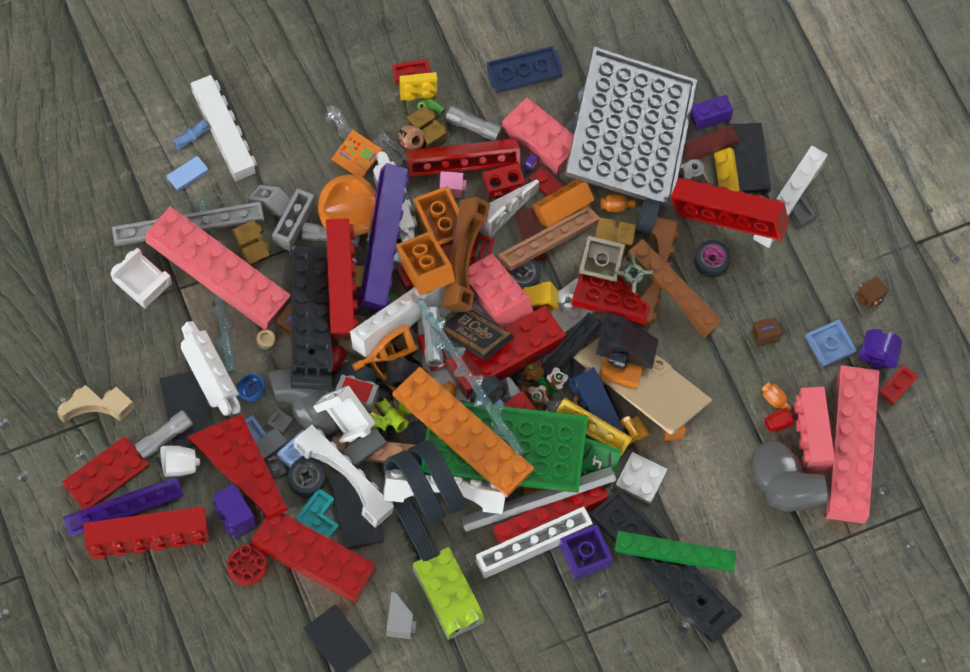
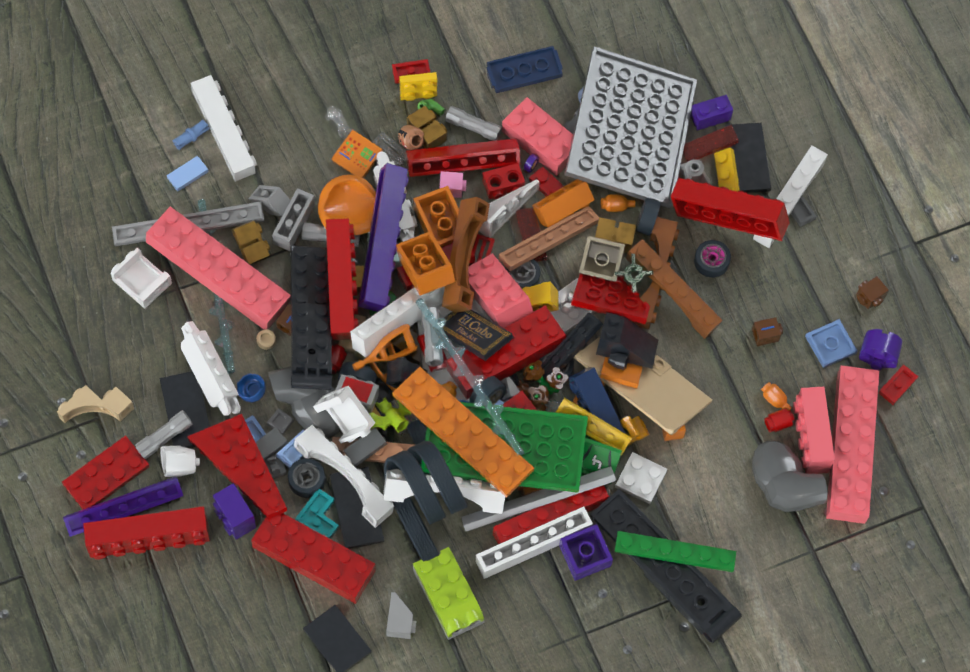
(247, 565): red tile -> none

